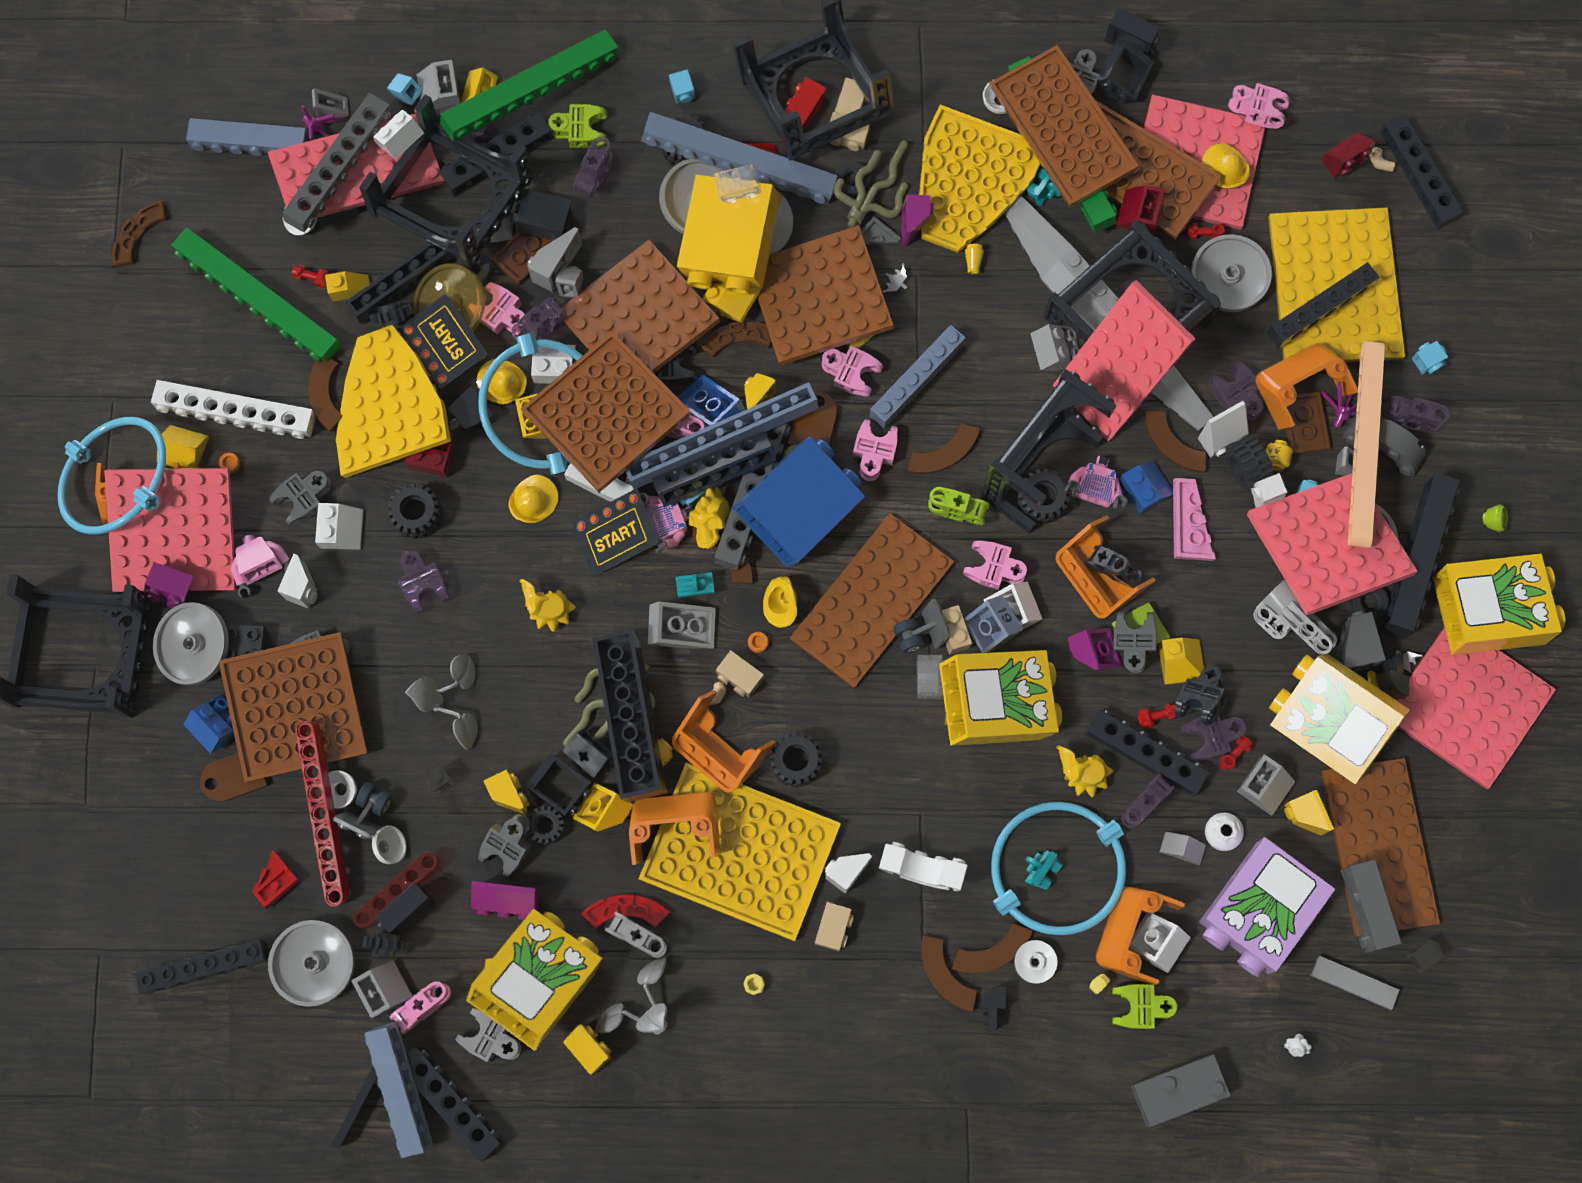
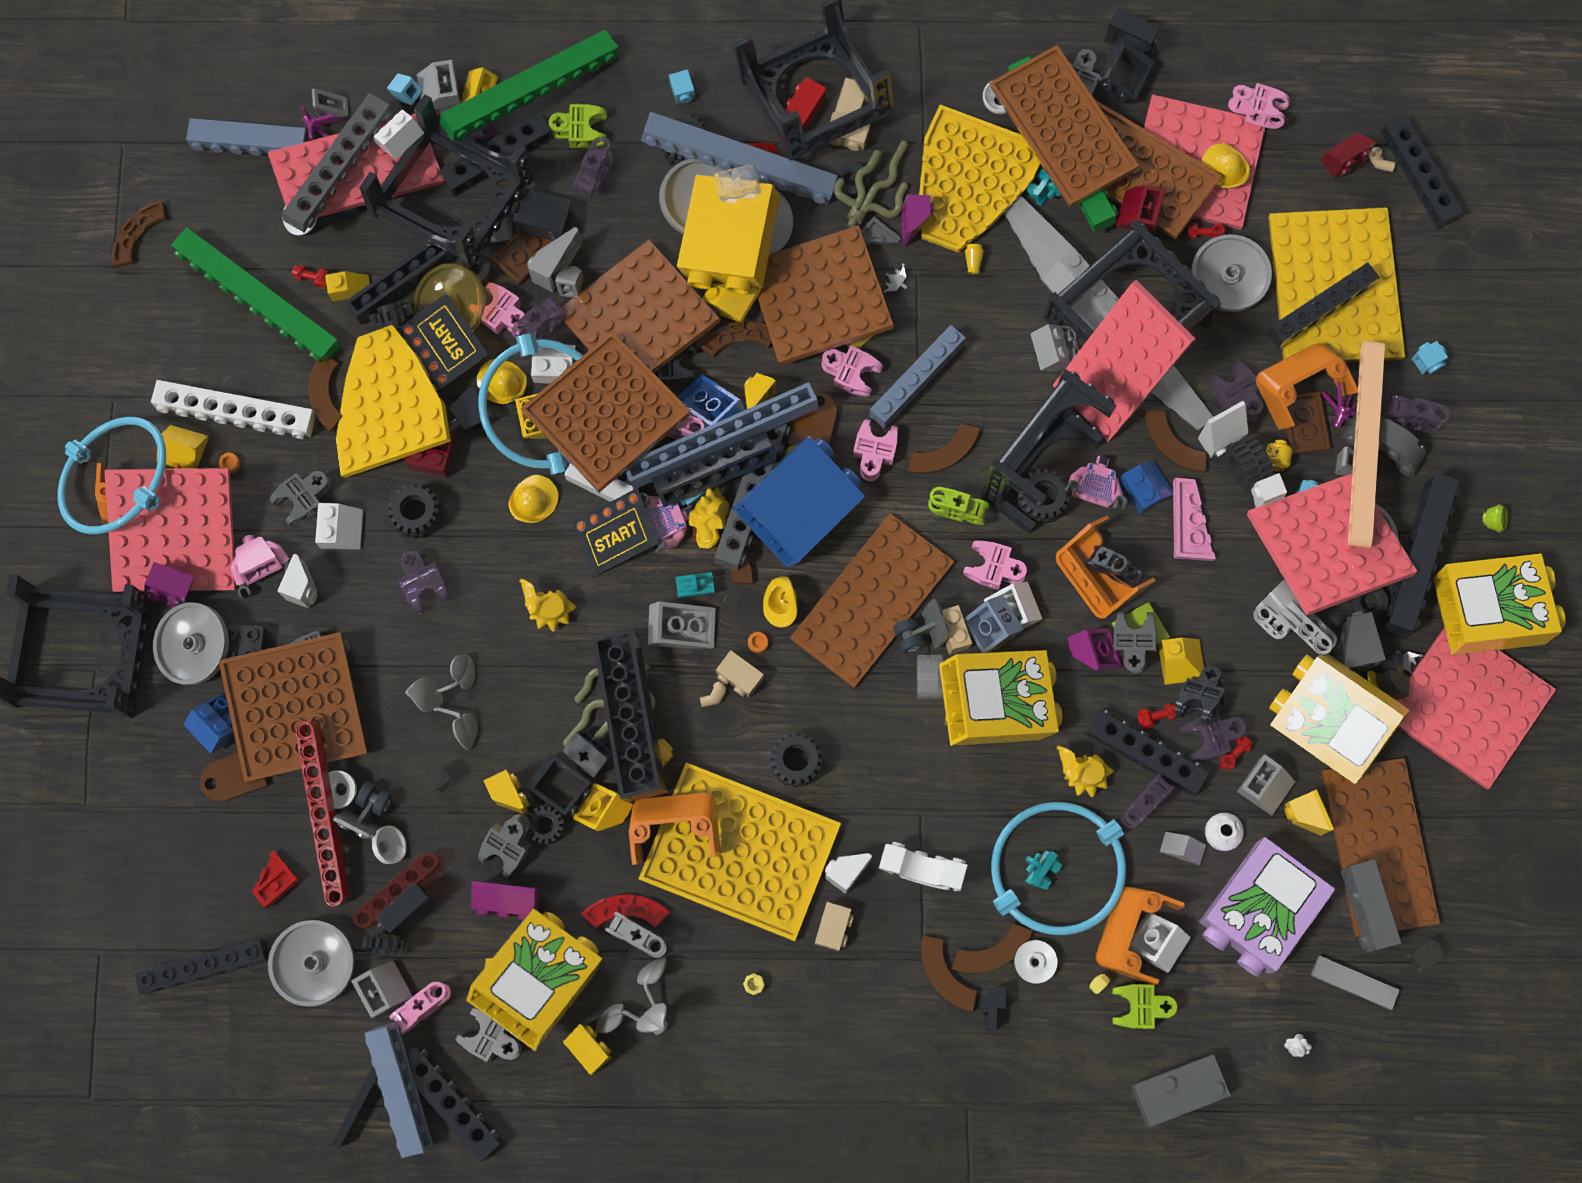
(710, 753): orange windscreen -> none

